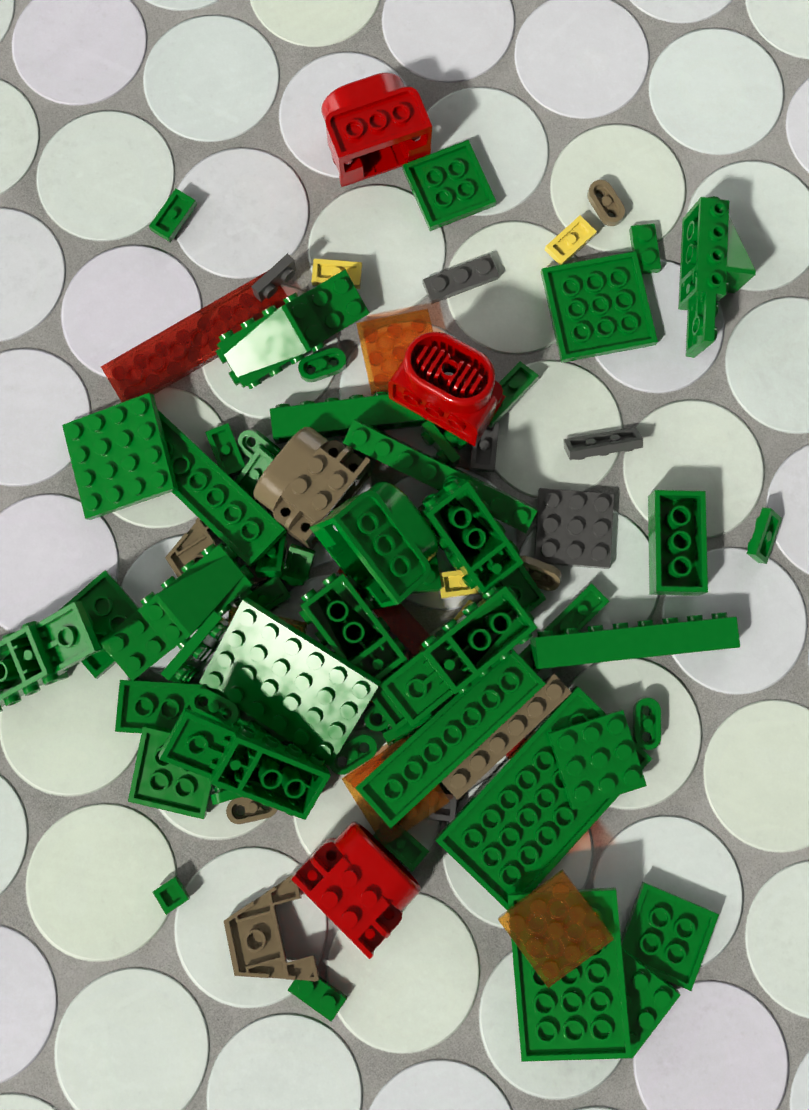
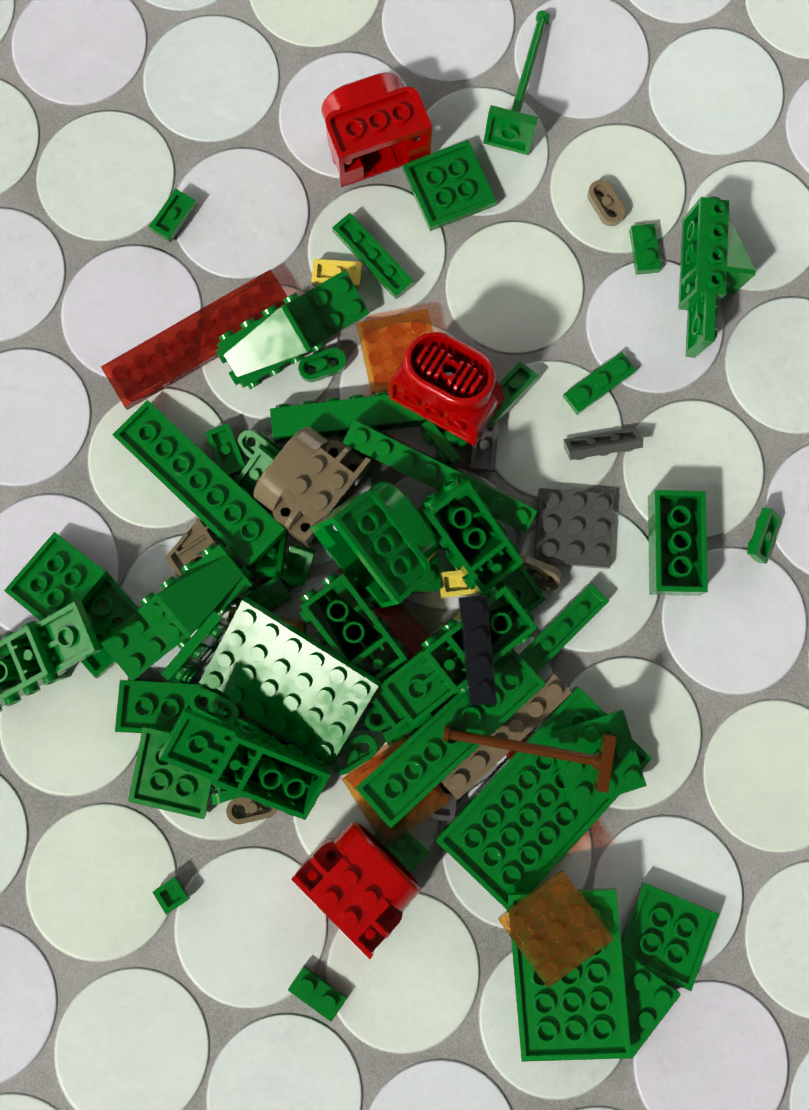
(56, 578): none -> green plate
(120, 456): green plate -> none
(257, 940): dark tan wing -> none
(281, 272): dark grey plate -> none
(373, 256): none -> green plate
(460, 279): dark grey plate -> none
(477, 650): none -> black plate
(511, 128): none -> green tile
(570, 240): light yellow plate -> none
(598, 306): green plate -> none
(599, 383): none -> green plate
(601, 760): none -> reddish brown tile
(634, 642): green brick -> none
(649, 723): green plate -> none

